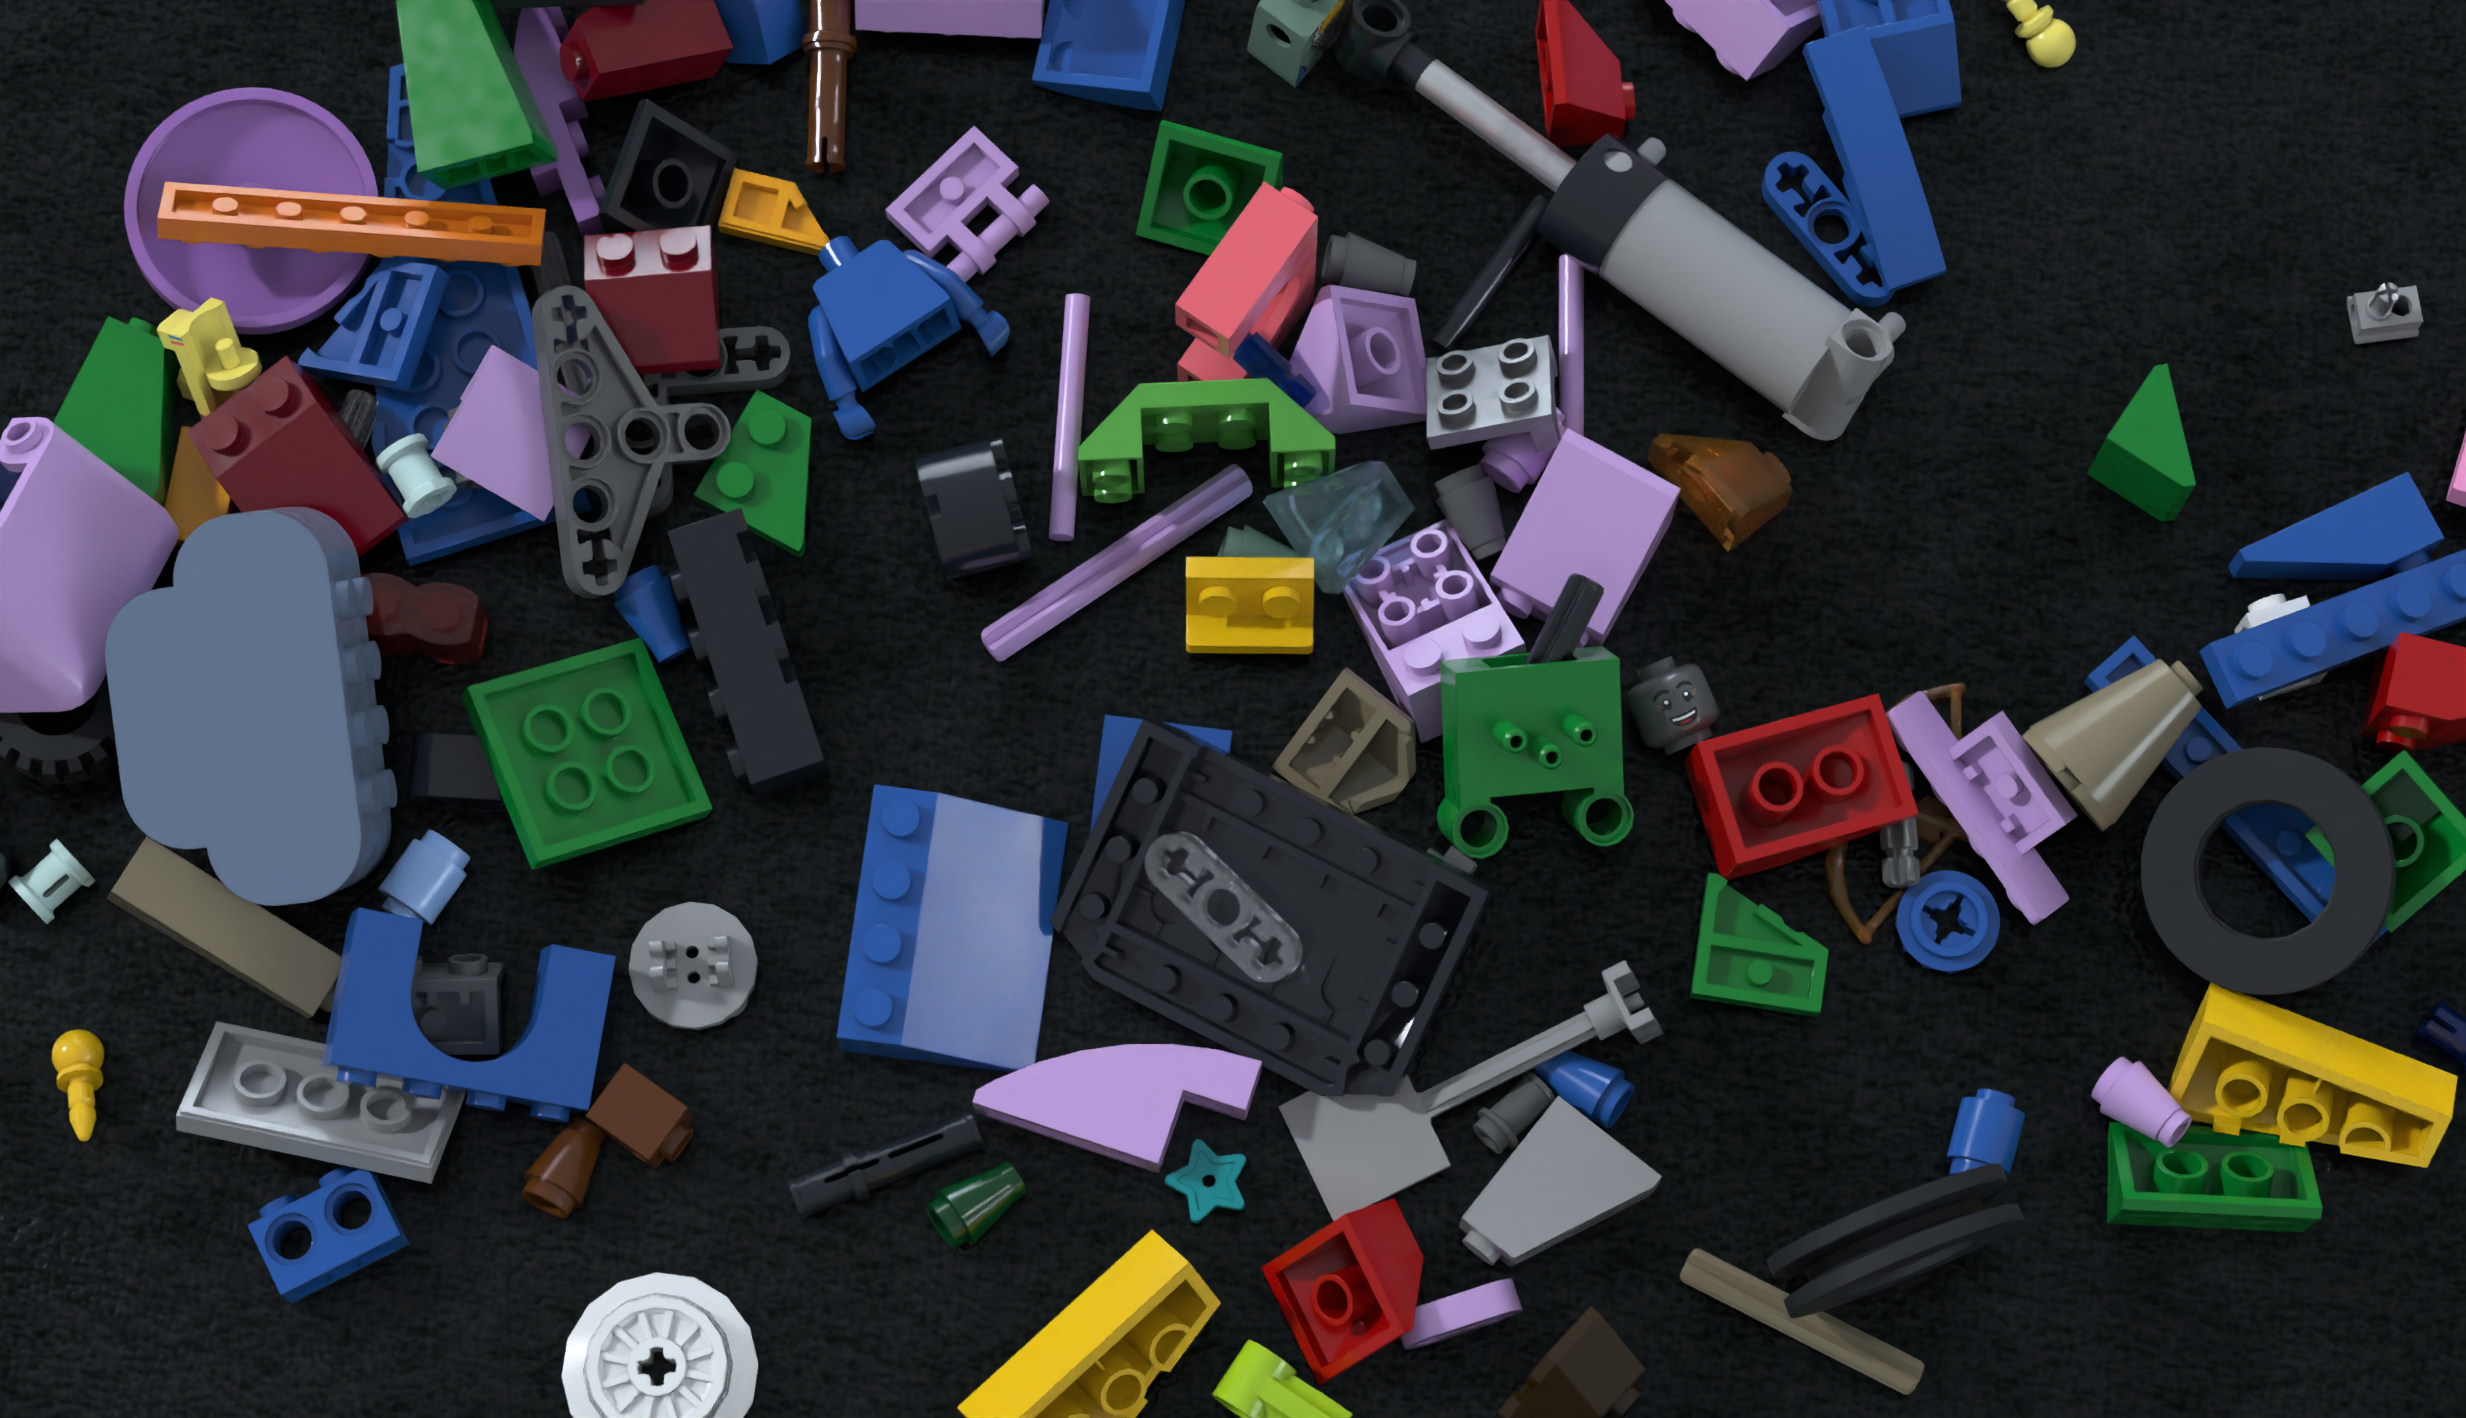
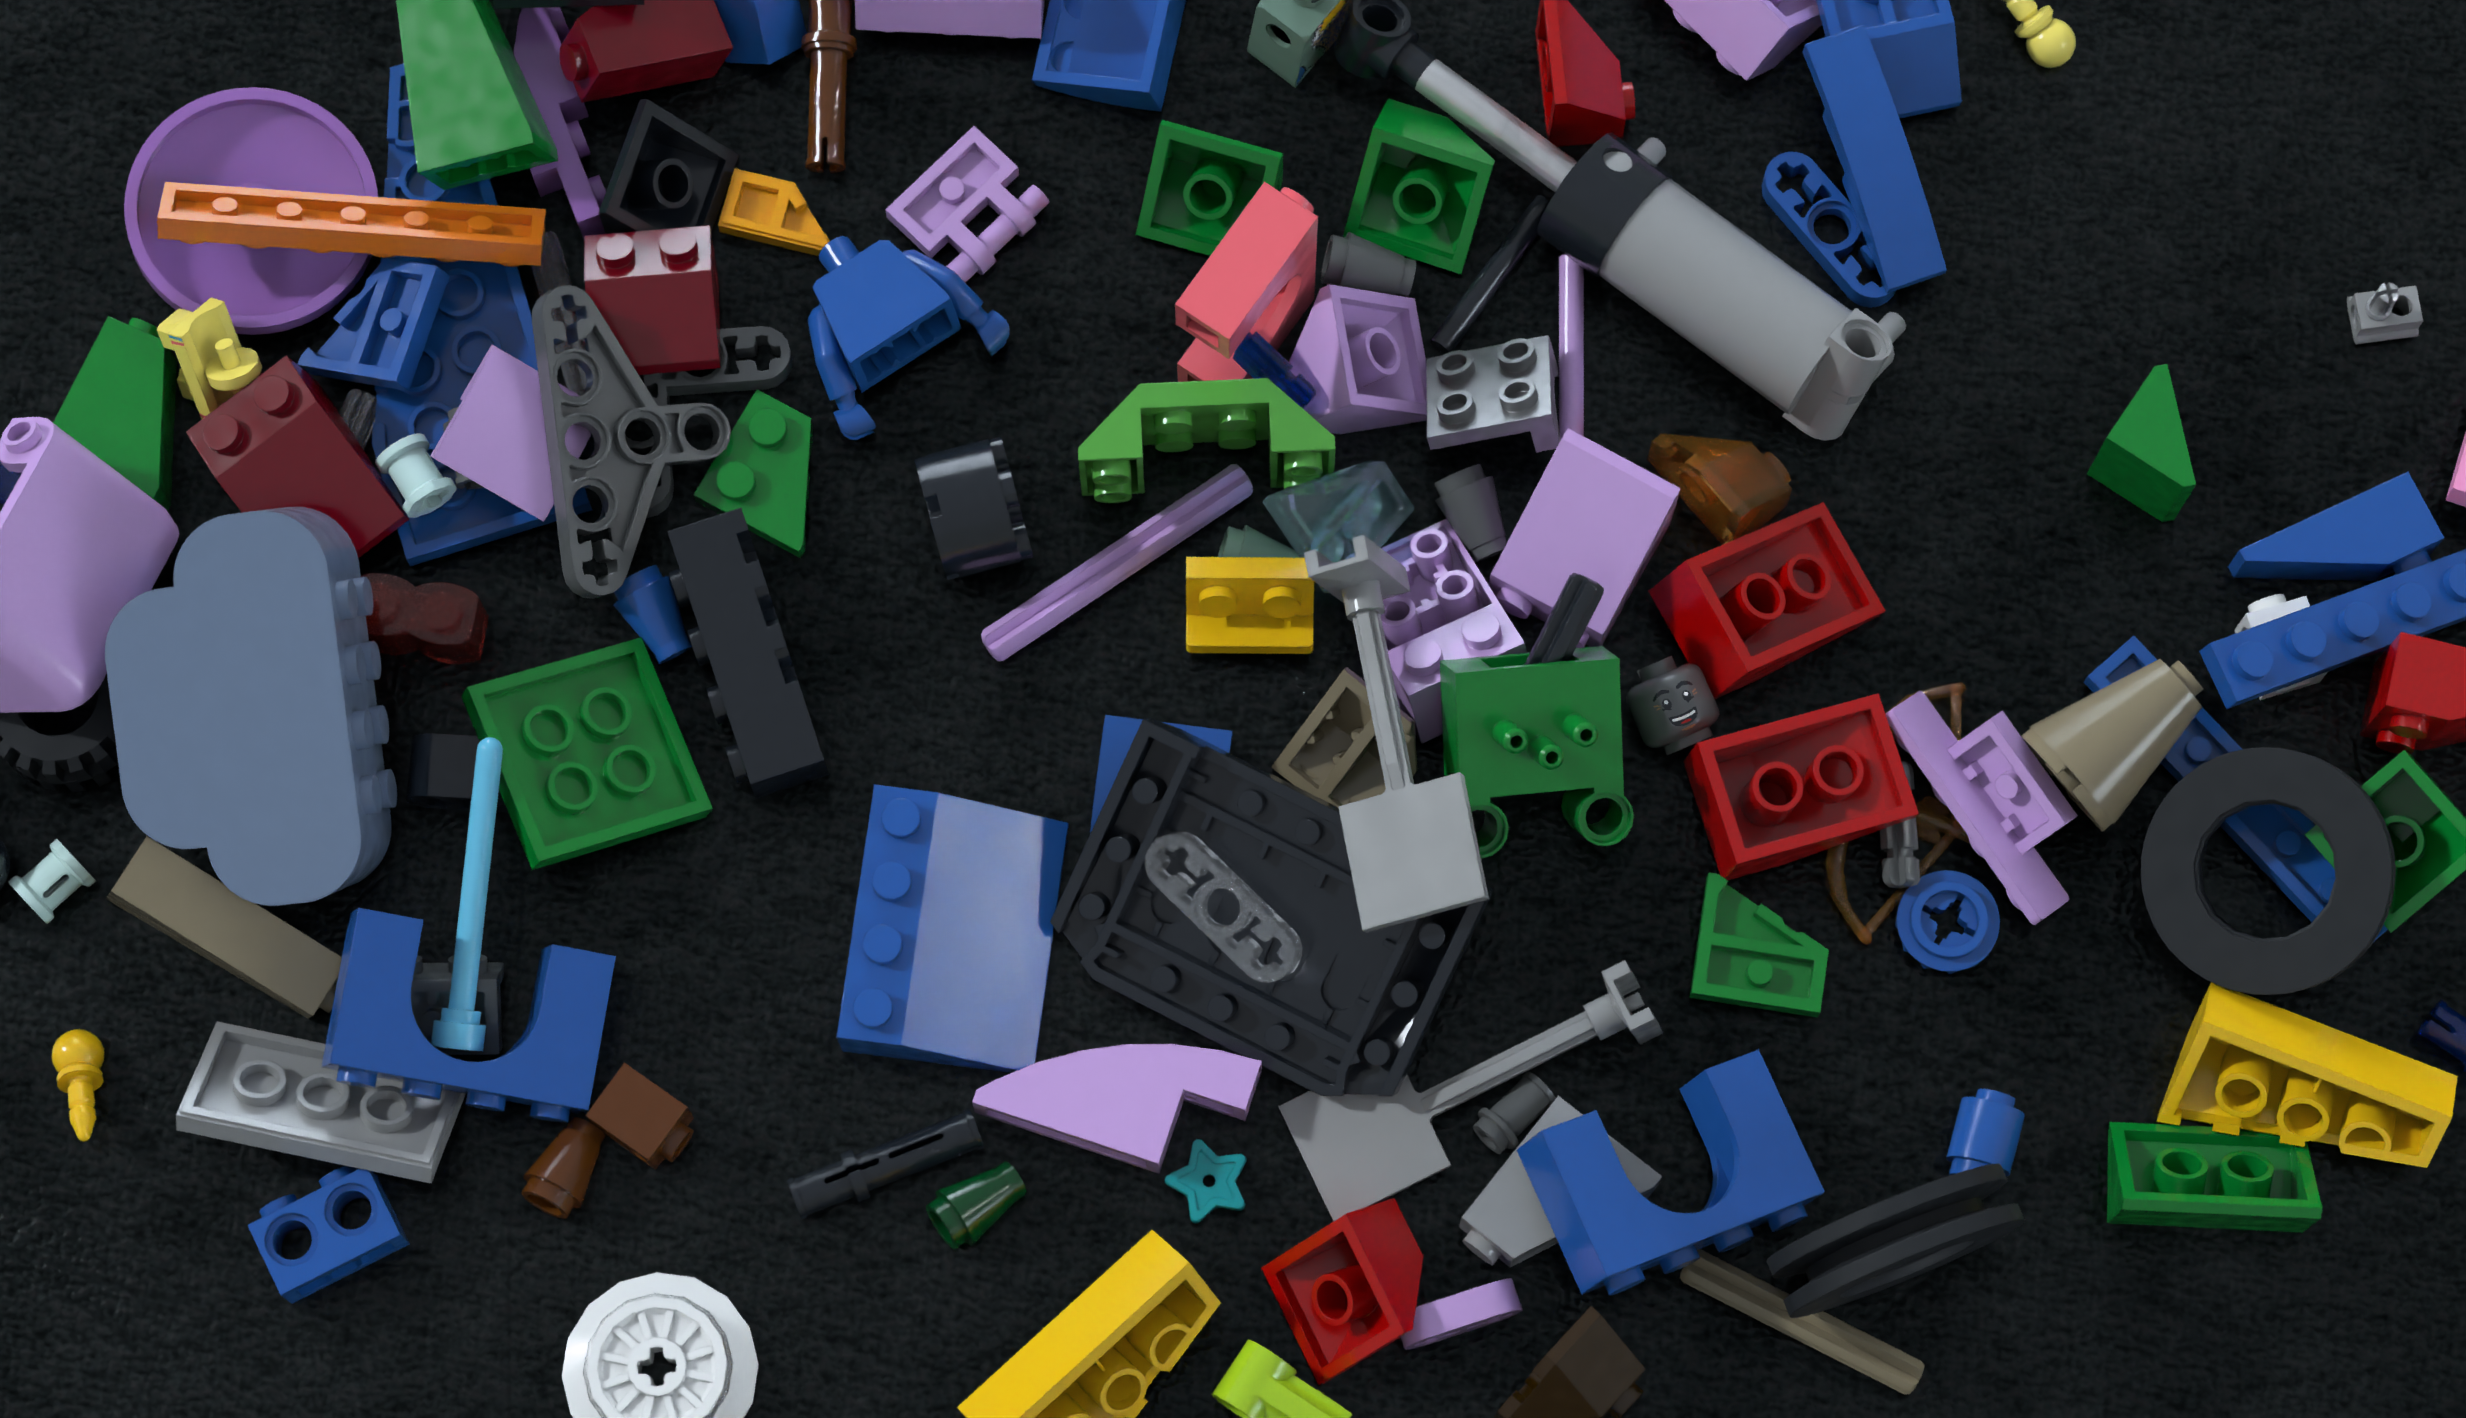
(193, 490): light orange tile -> none
(424, 878): light blue brick -> none
(460, 1022): none -> medium azure piece
(724, 963): light grey plate -> none
(1069, 417): lavender bar -> none
(1415, 842): none -> light grey piece
(1420, 187): none -> green slope
(1514, 459): lavender brick -> none
(1588, 1086): blue cone -> none
(1617, 1233): none -> blue arch
(1766, 599): none -> red slope
(2139, 1101): lavender cone -> none

